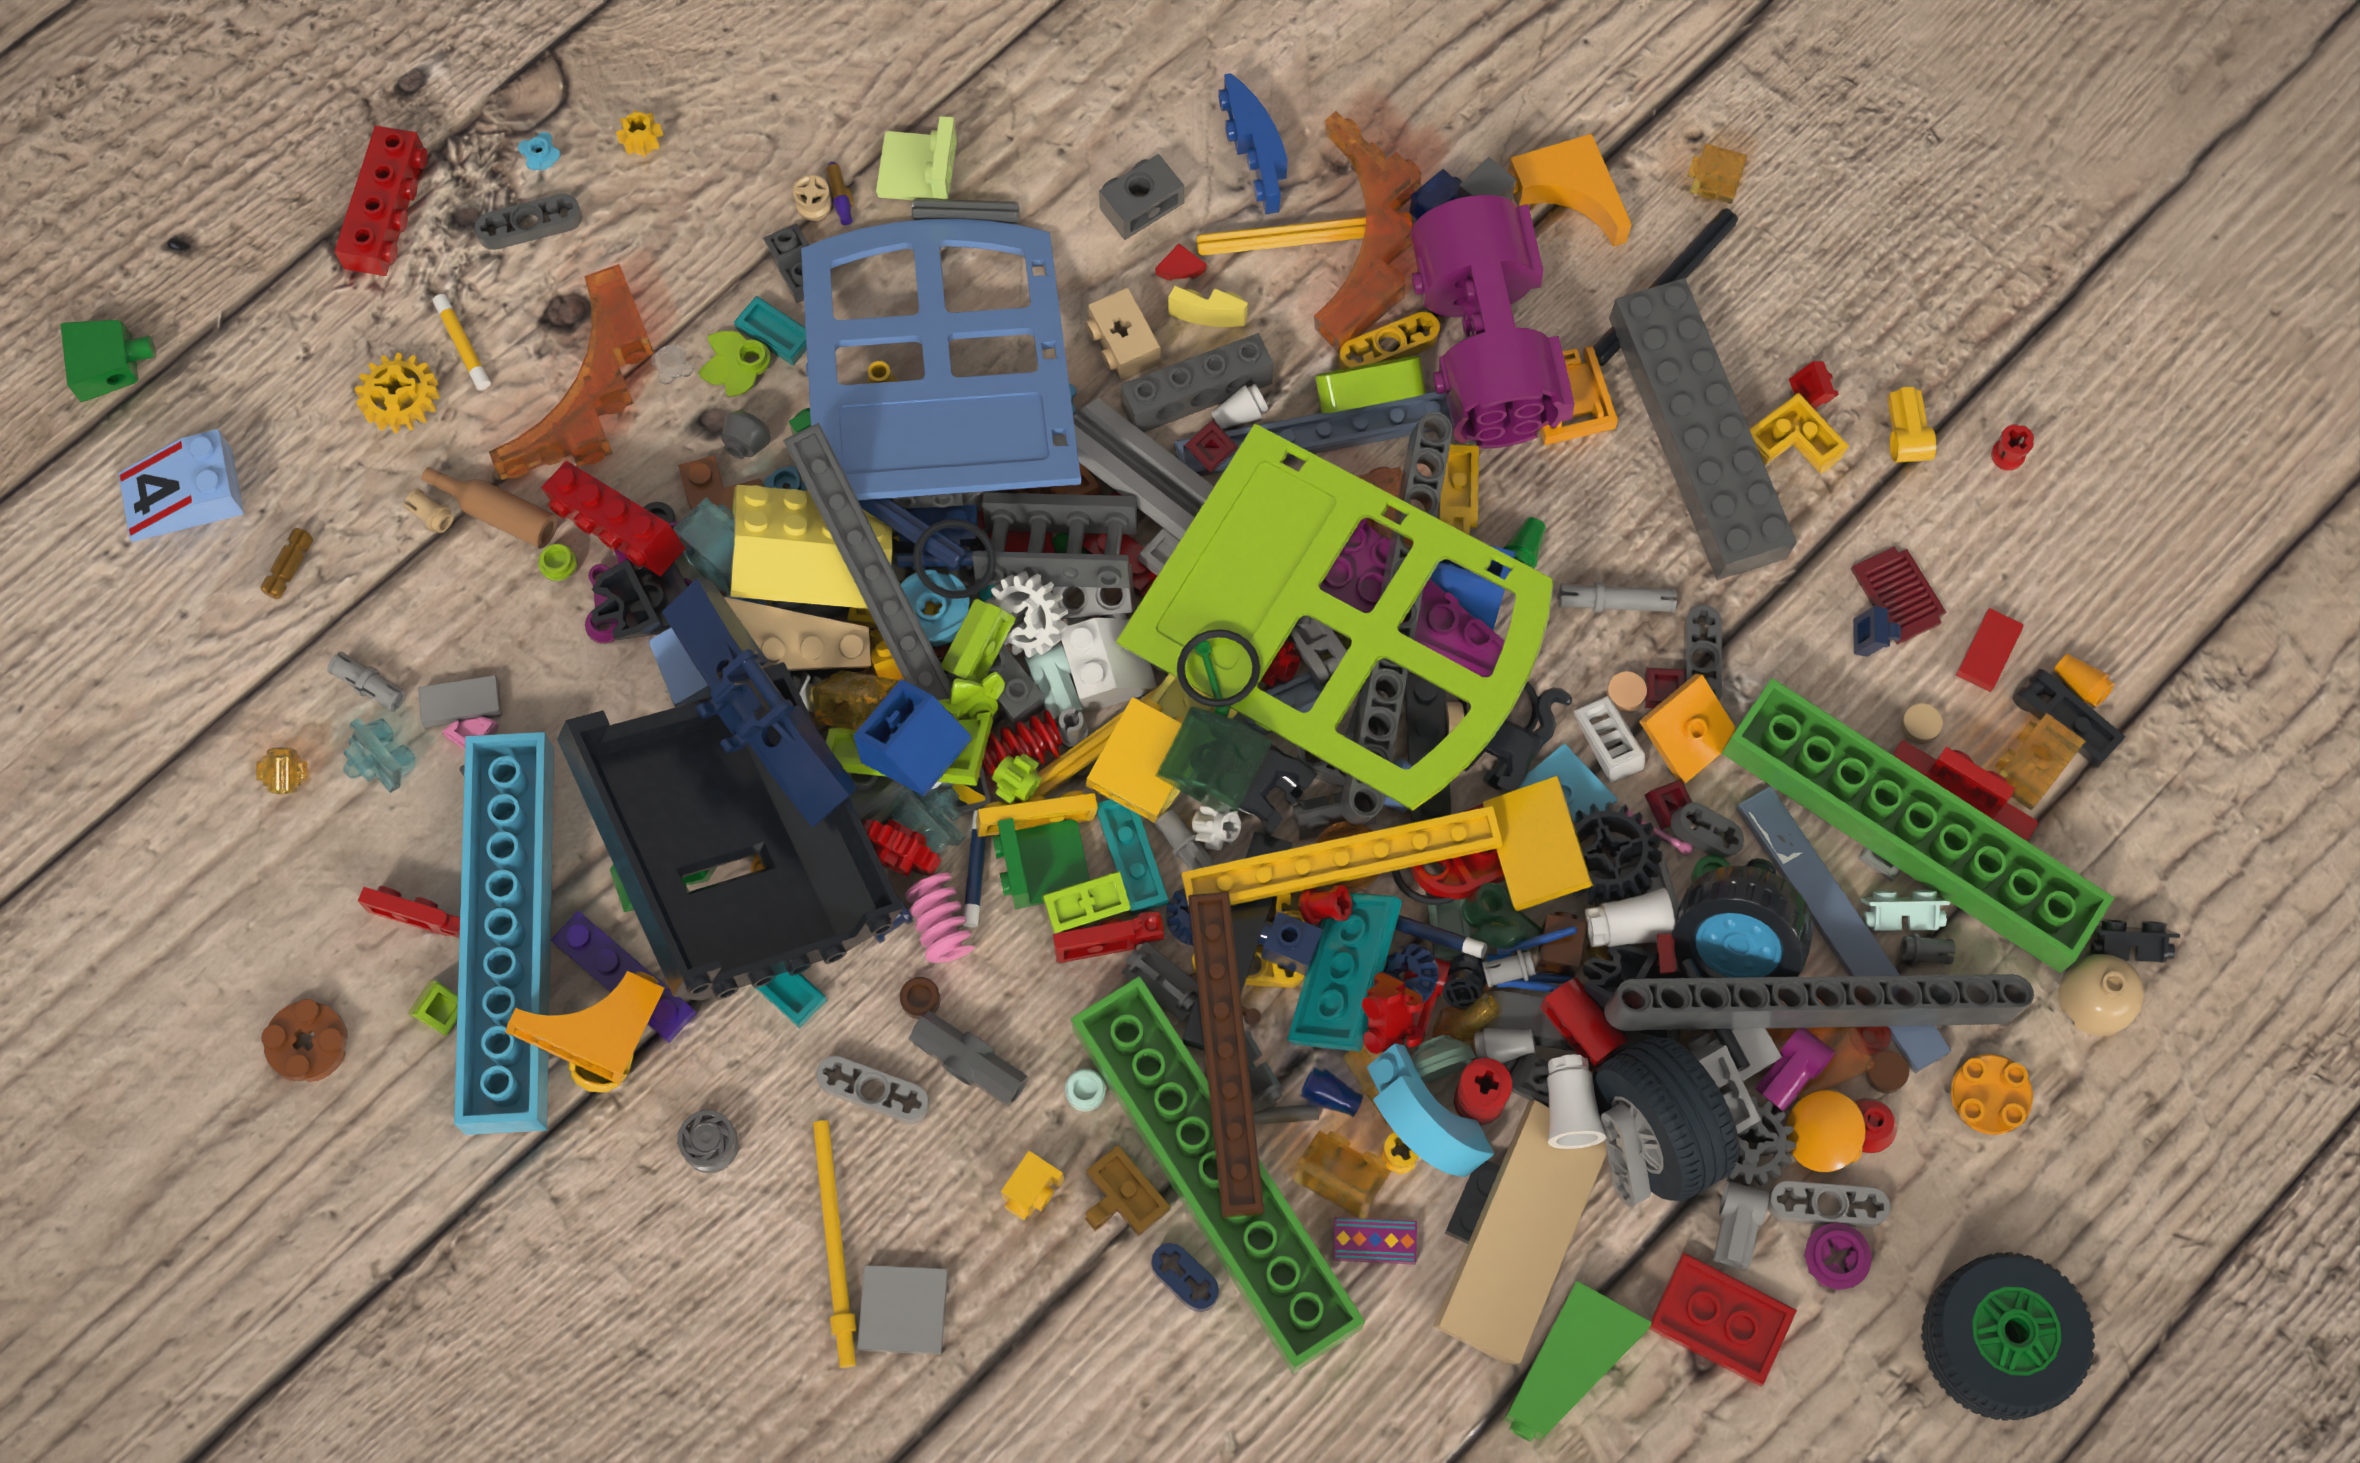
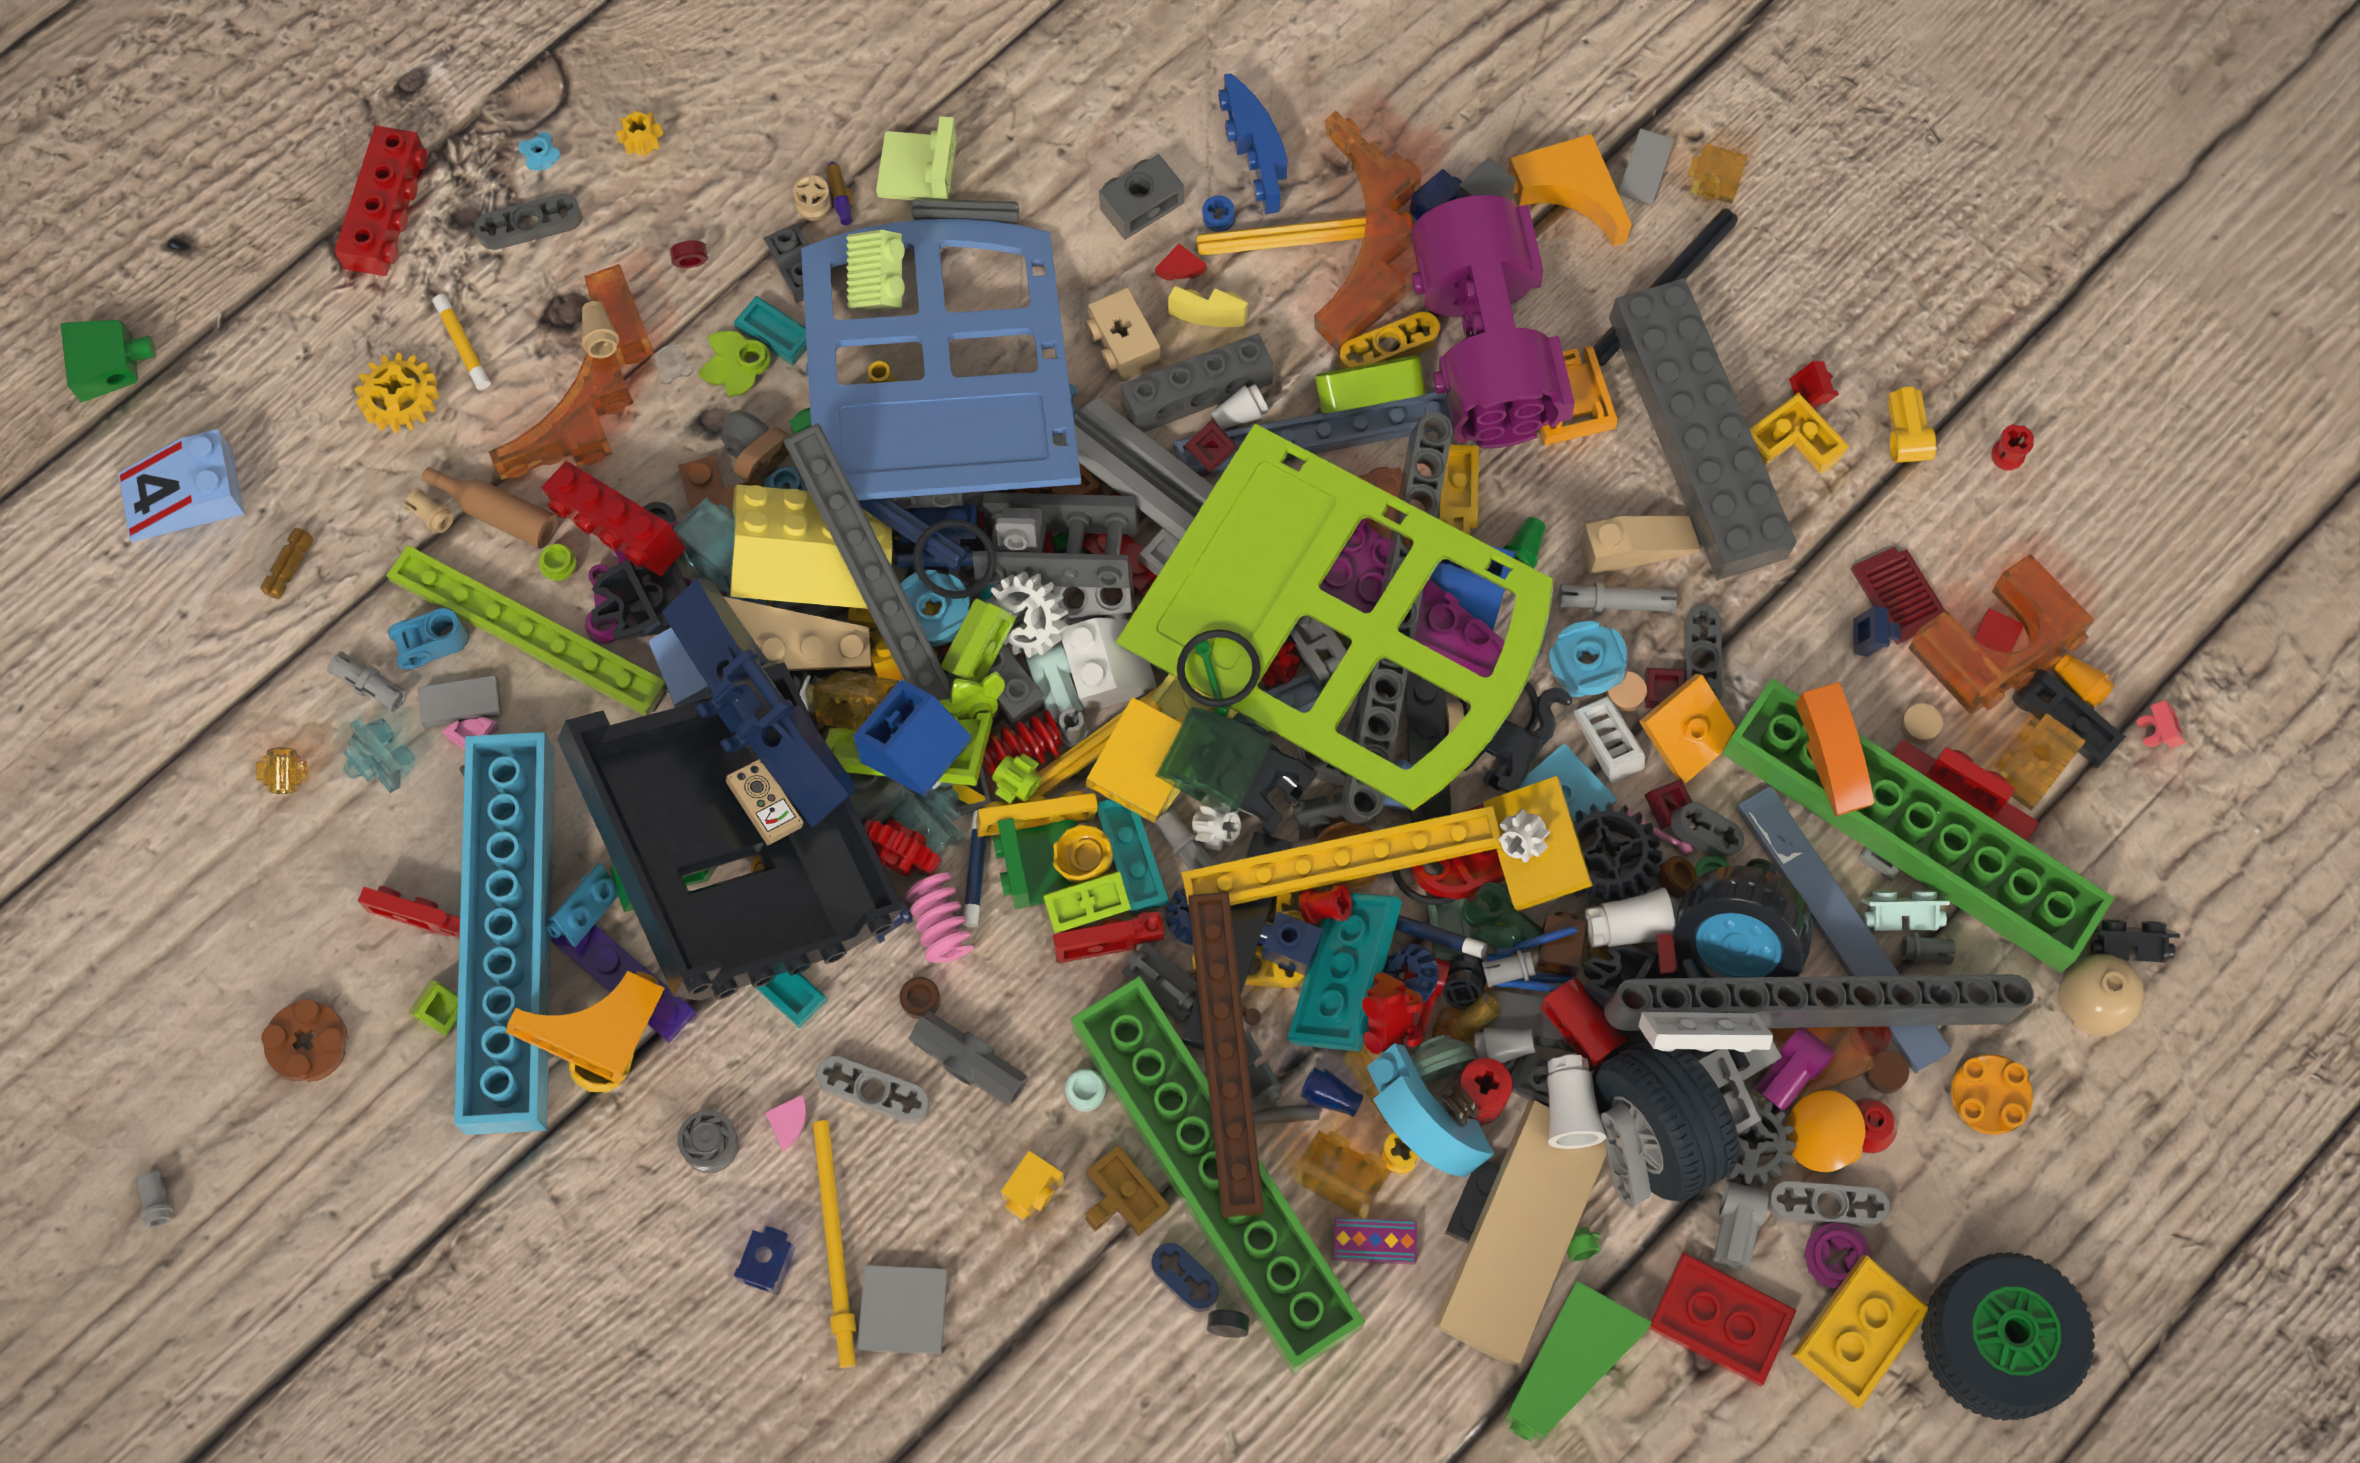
(154, 1200): none -> light grey pin
(424, 638): none -> dark azure piece
(527, 631): none -> lime plate
(583, 906): none -> dark azure hinge
(598, 332): none -> tan cone
(689, 254): none -> dark red tile
(762, 455): none -> medium nougat beam
(764, 802): none -> tan tile
(767, 1275): none -> clear blue brick
(788, 1121): none -> bright pink tile
(875, 270): none -> yellowish green brick
(1019, 529): none -> light grey bracket
(1082, 853): none -> yellow hair
(1218, 202): none -> blue bush
(1228, 1323): none -> black tile
(1459, 1105): none -> dark brown bush
(1523, 835): none -> white gear
(1583, 1244): none -> bright green plate
(1584, 678): none -> medium azure plate
(1636, 541): none -> tan slope
(1646, 166): none -> light grey tile
(1676, 875): none -> reddish brown tile
(1705, 1031): none -> white plate
(1836, 748): none -> orange slope
(1860, 1331): none -> yellow tile
(1981, 675): none -> clear orange arch
(2166, 724): none -> coral tile

